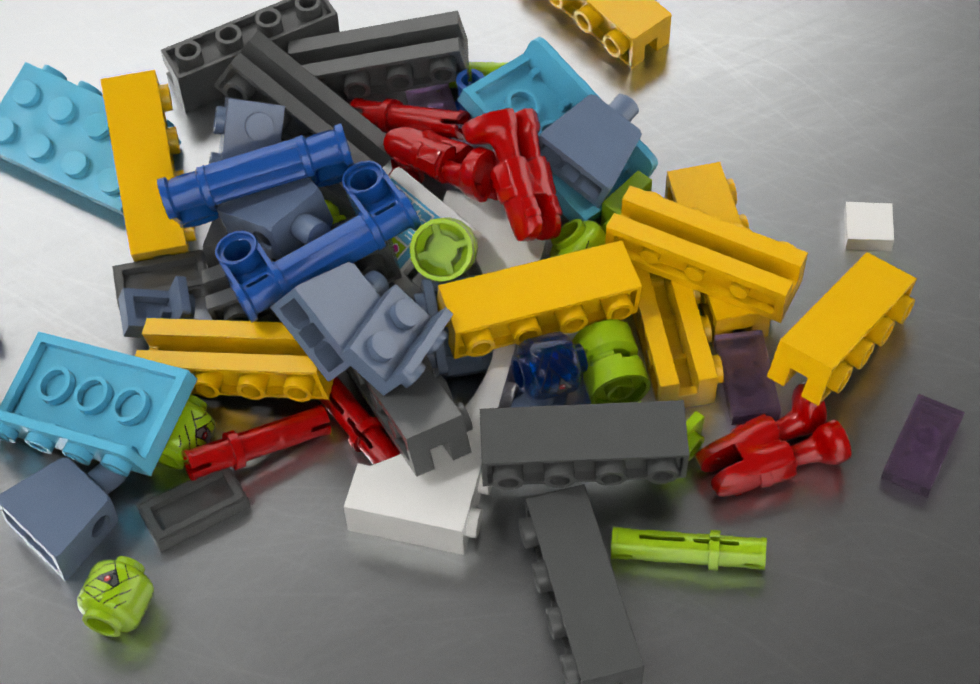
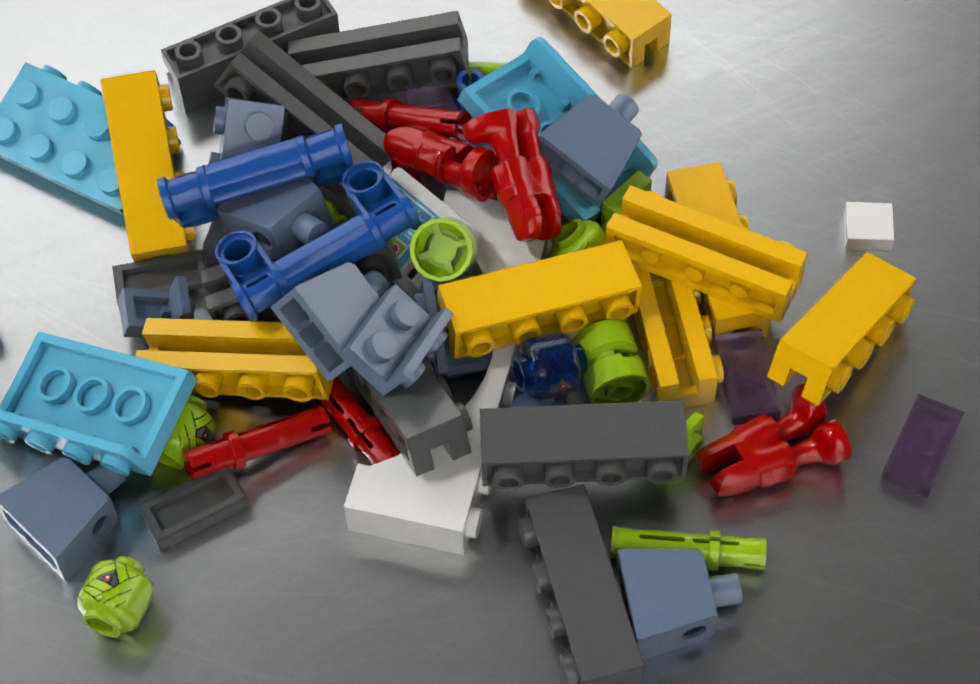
(672, 597): none -> sand blue torso

